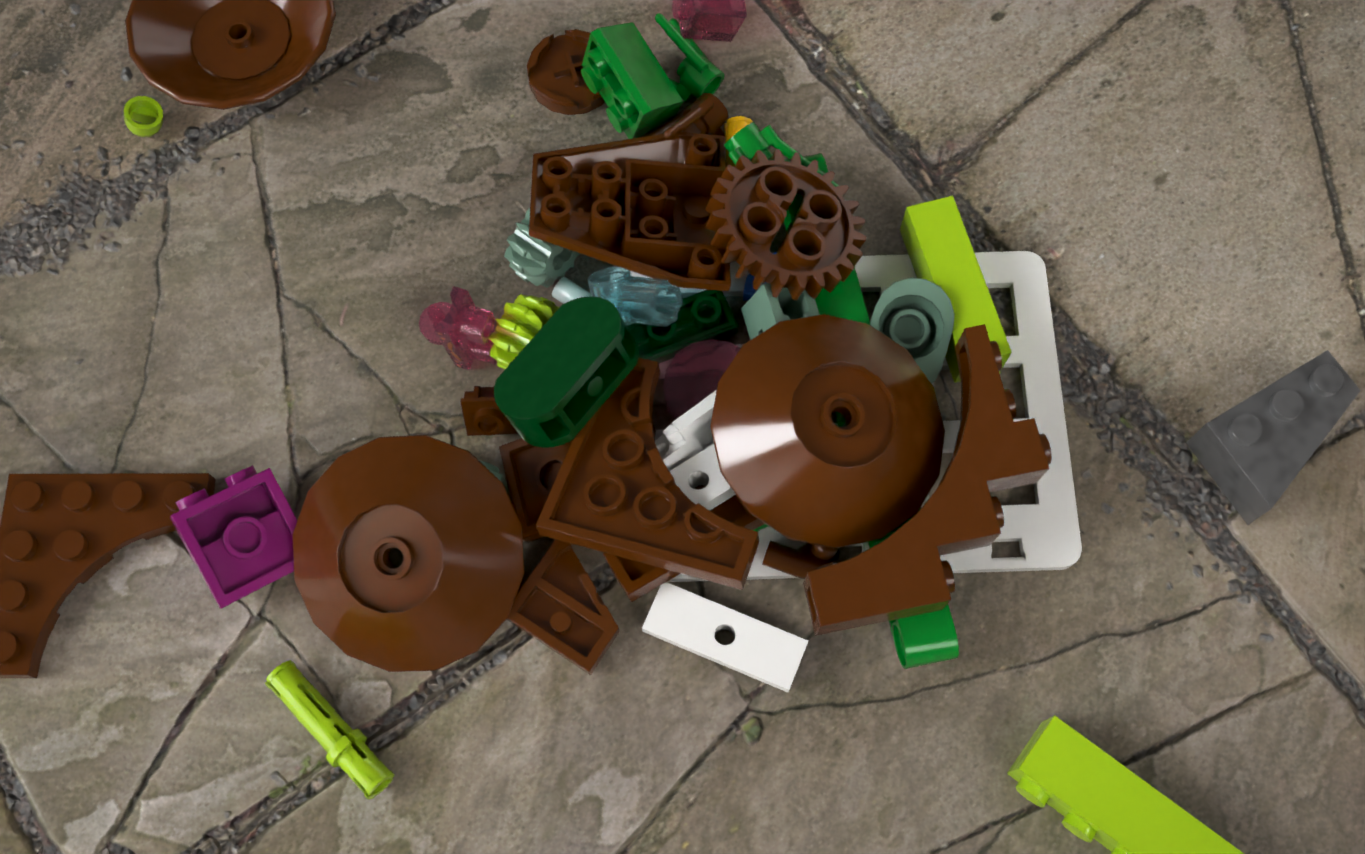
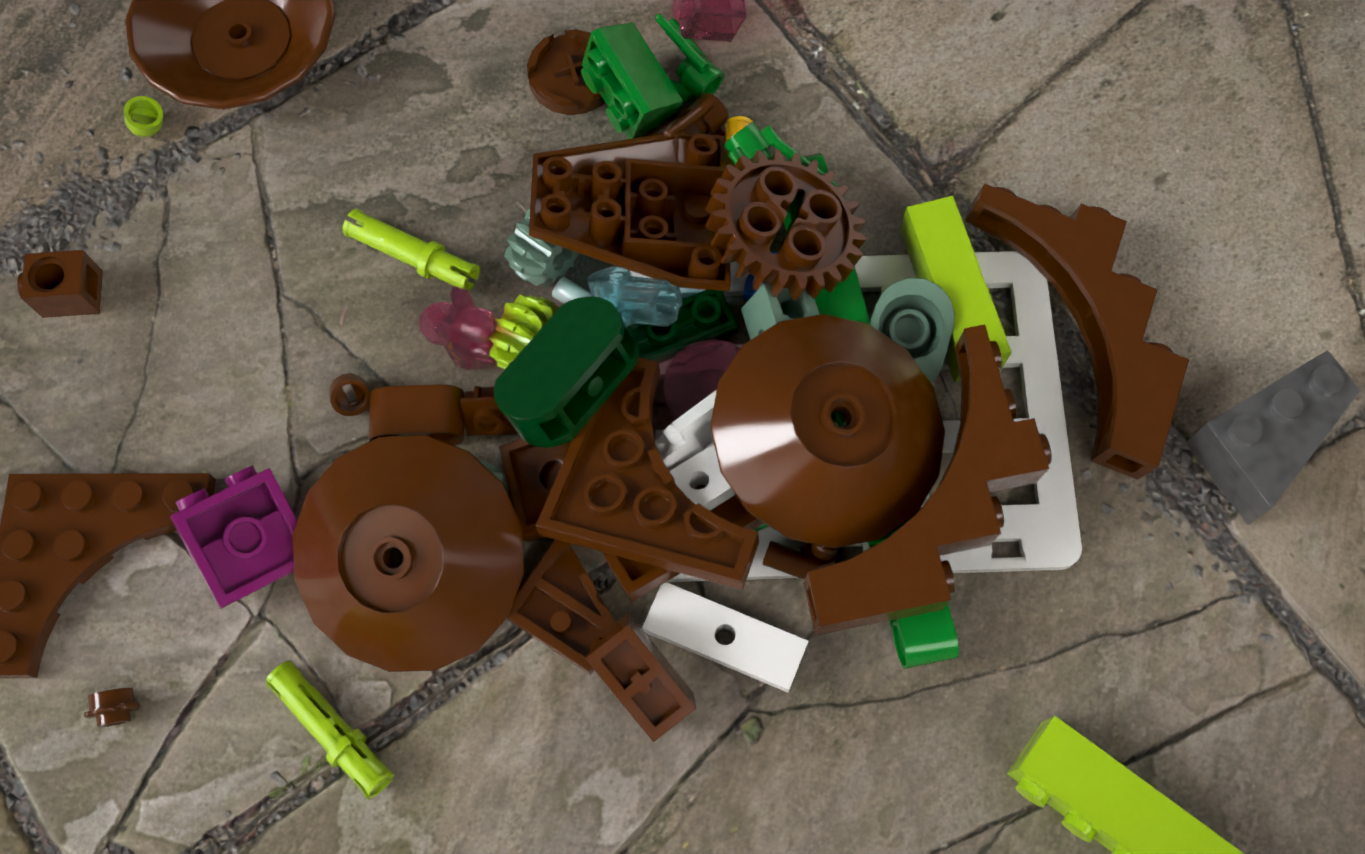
(75, 295): none -> reddish brown brick
(112, 706): none -> reddish brown plate
(339, 399): none -> reddish brown hinge
(417, 411): none -> reddish brown beam
(428, 258): none -> lime pin
(641, 678): none -> reddish brown hinge
(1133, 378): none -> reddish brown arch

